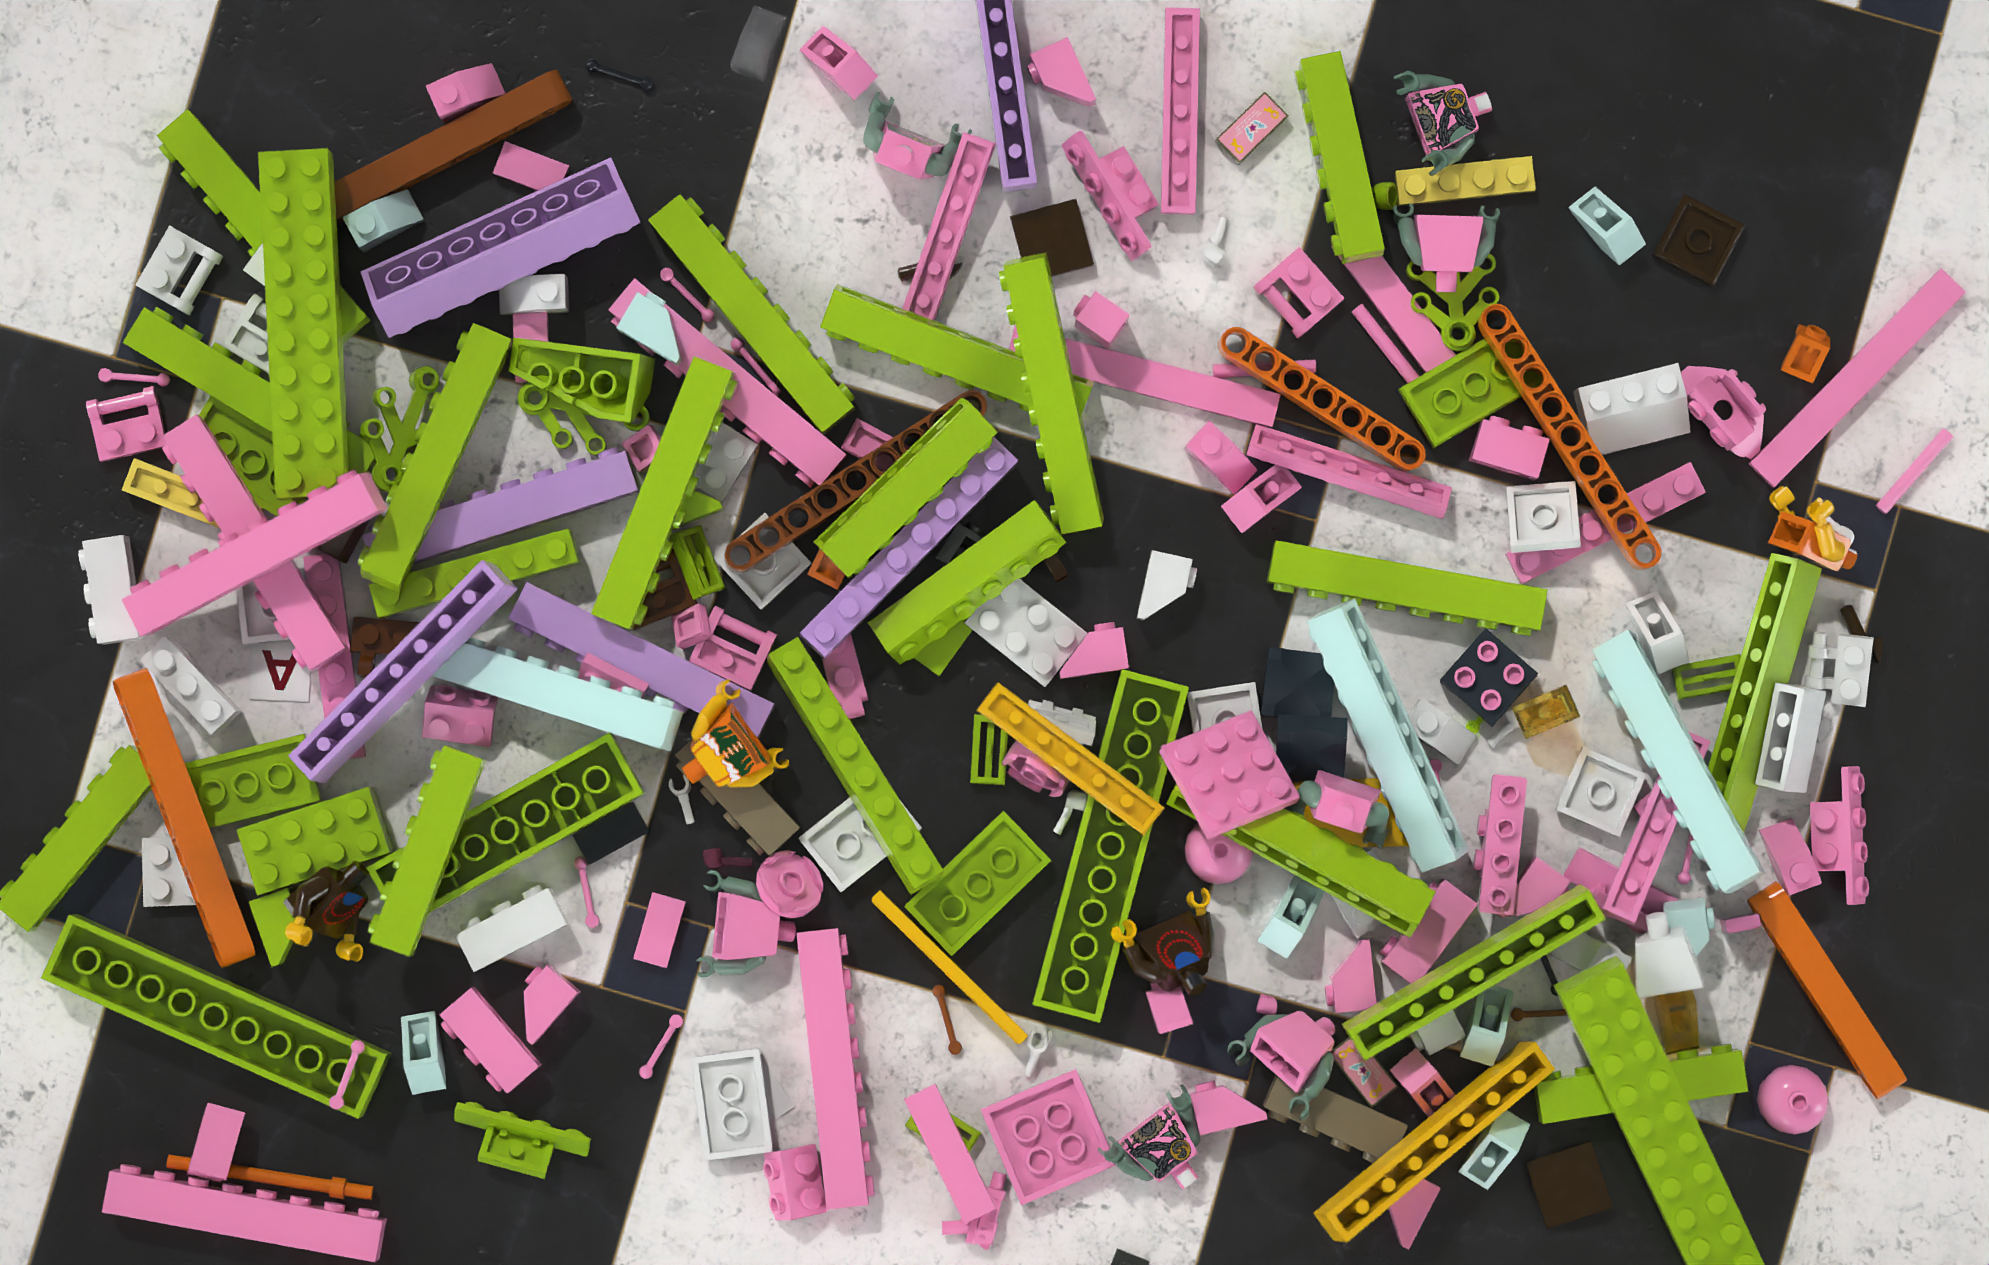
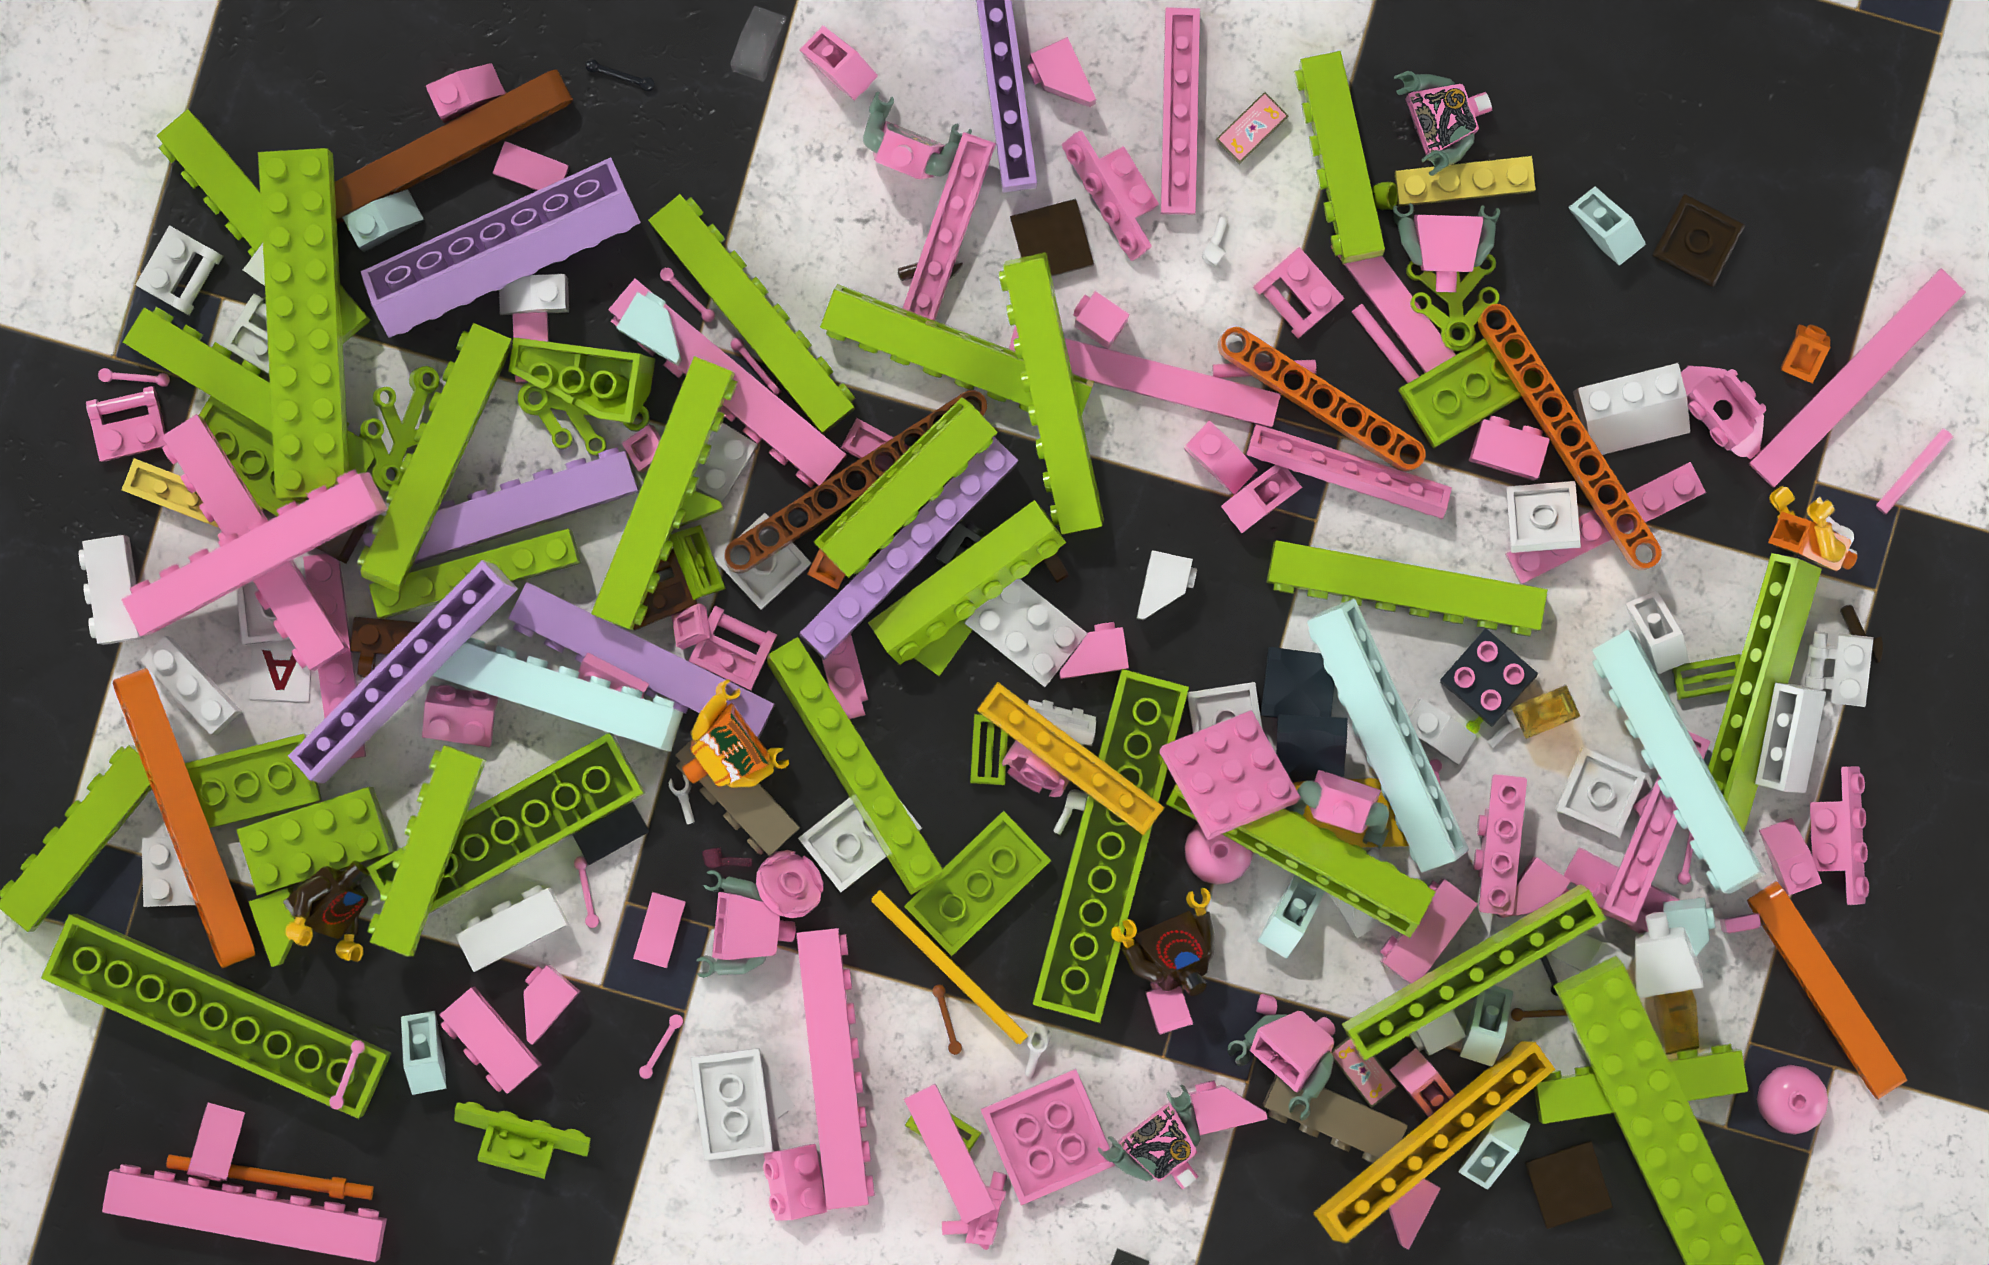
(1353, 981): bright pink slope -> none

